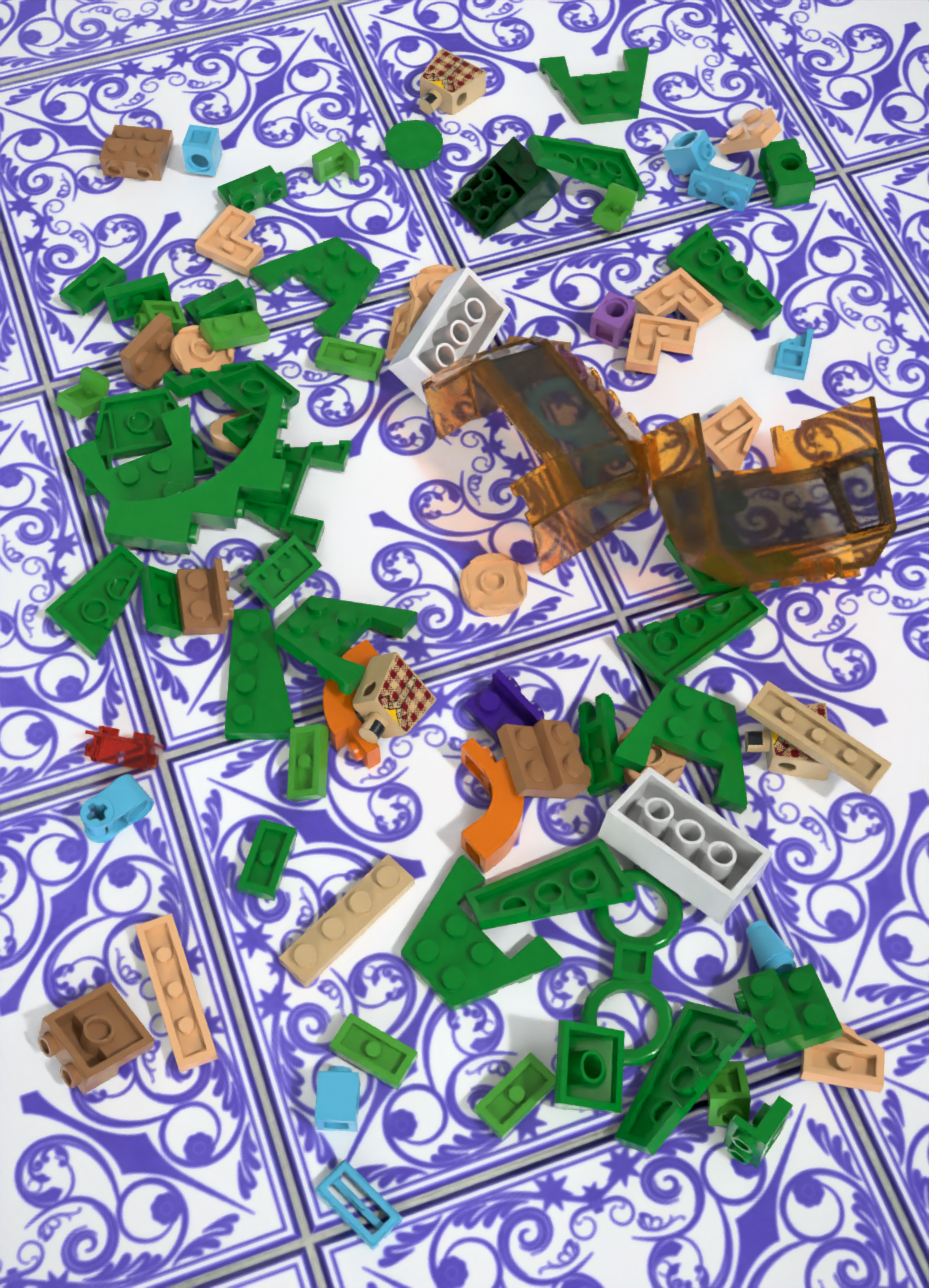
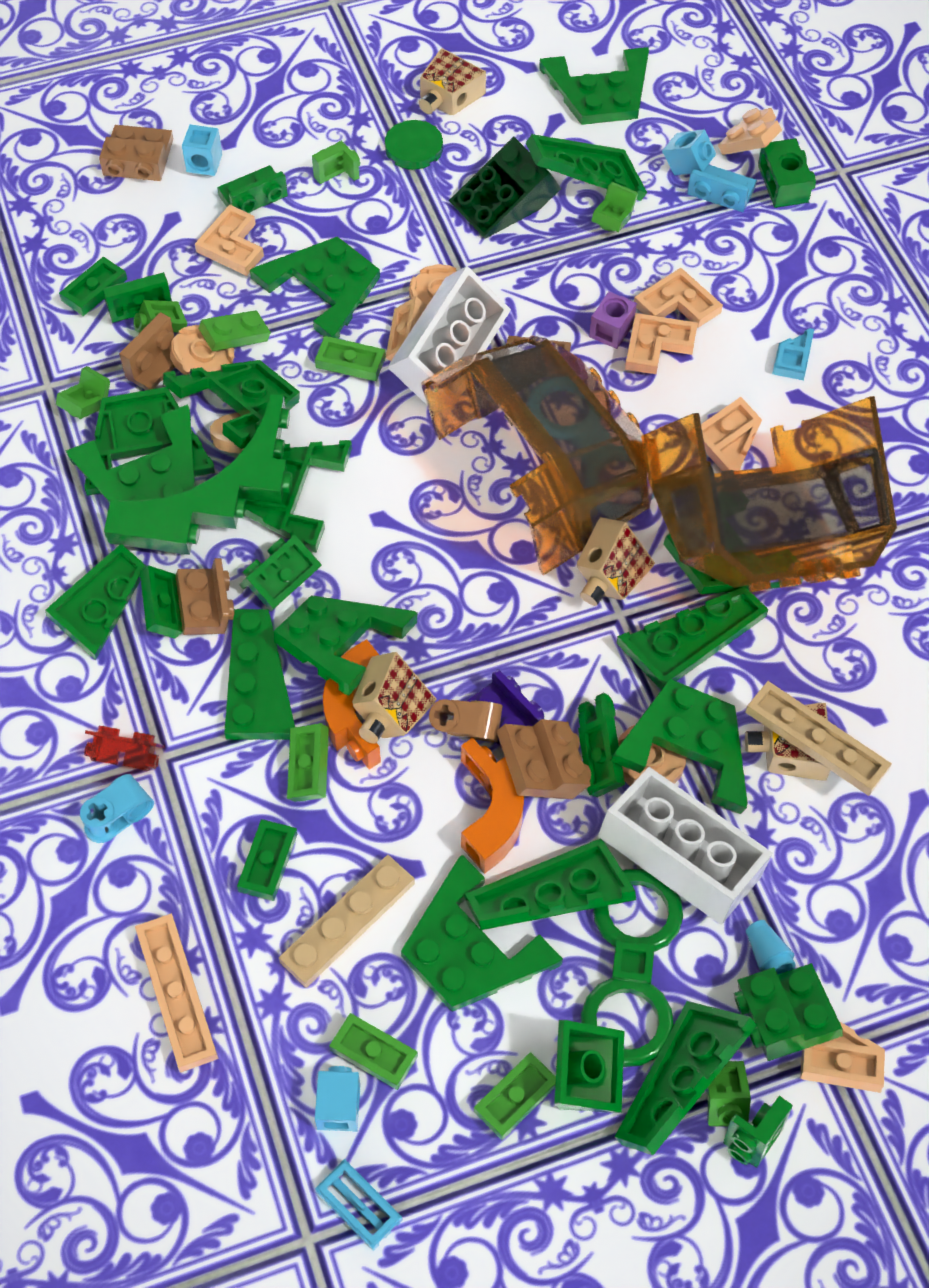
(93, 1037): medium nougat plate -> none
(223, 301): green bracket -> none
(470, 718): none -> medium nougat piece
(493, 584): light nougat tile -> none
(612, 562): none -> tan torso
(725, 278): green wing -> none

